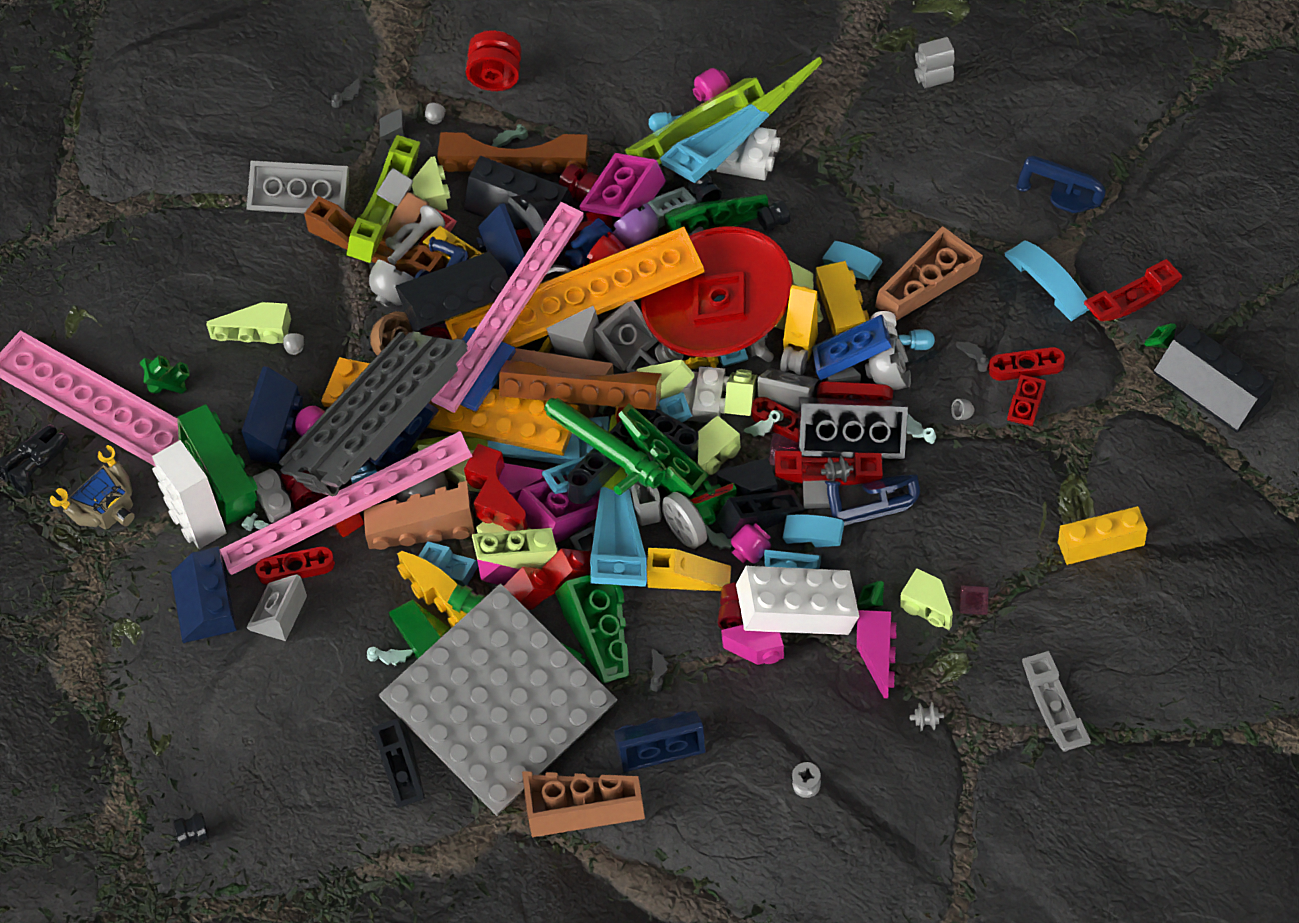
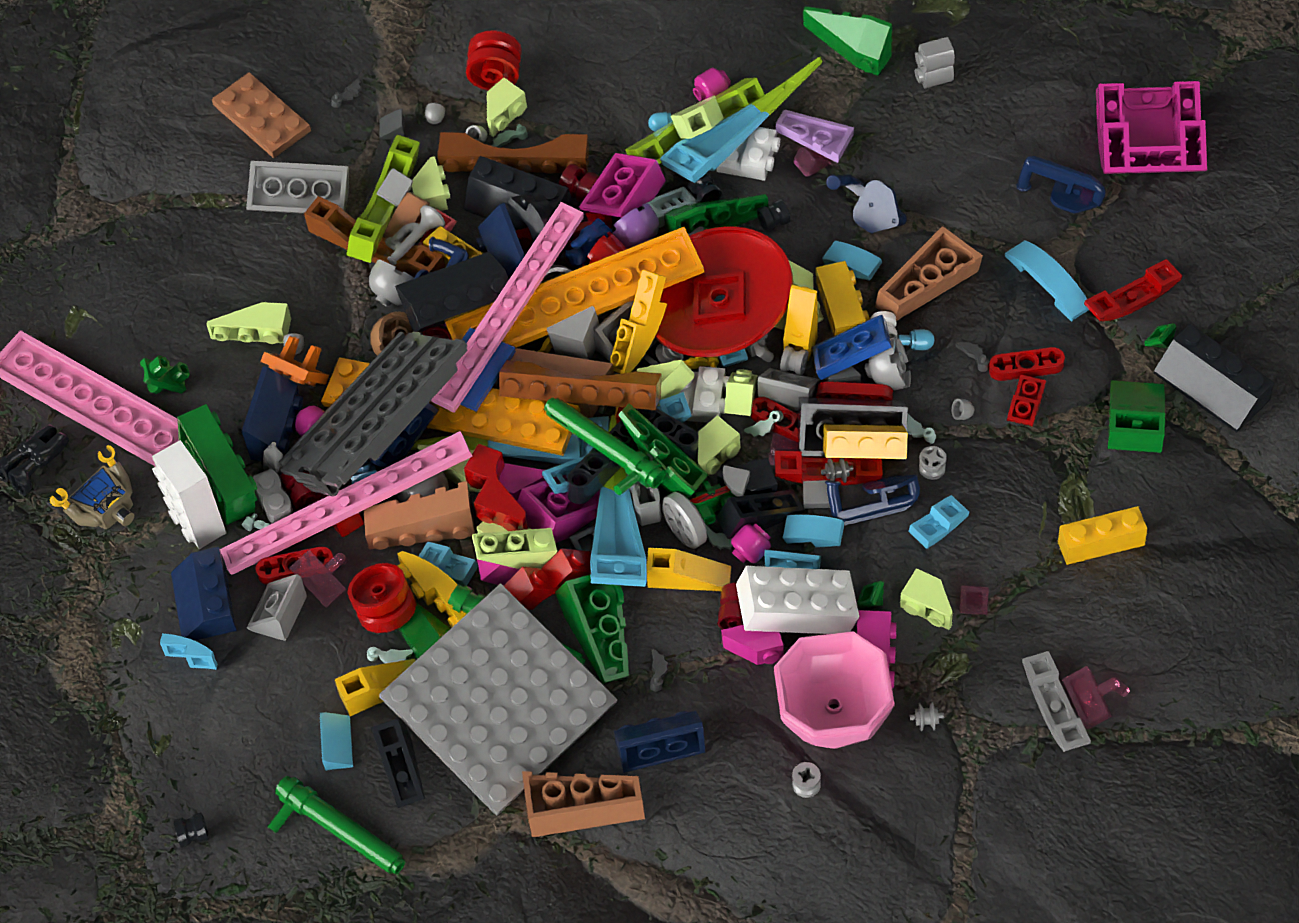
(196, 654): none -> medium azure slope
(261, 115): none -> nougat plate
(271, 458): none -> light grey piece
(299, 372): none -> orange plate
(306, 801): none -> green cylinder
(319, 577): none -> clear pink plate
(336, 741): none -> medium azure slope
(362, 686): none -> yellow slope
(382, 598): none -> red wheel
(477, 132): none -> light grey hinge
(503, 105): none -> yellowish green slope
(638, 332): none -> yellow slope
(697, 118): none -> yellowish green slope
(736, 479): none -> light grey tile
(810, 161): none -> clear pink slope
(817, 134): none -> lavender wing
(834, 671): none -> bright pink rock
(861, 41): none -> wedge
(865, 441): none -> yellow brick
(877, 203): none -> piece
(930, 456): none -> light grey wheel
(939, 522): none -> medium azure slope
(1089, 698): none -> clear pink plate
(1136, 416): none -> green slope
(1151, 128): none -> dark pink slope

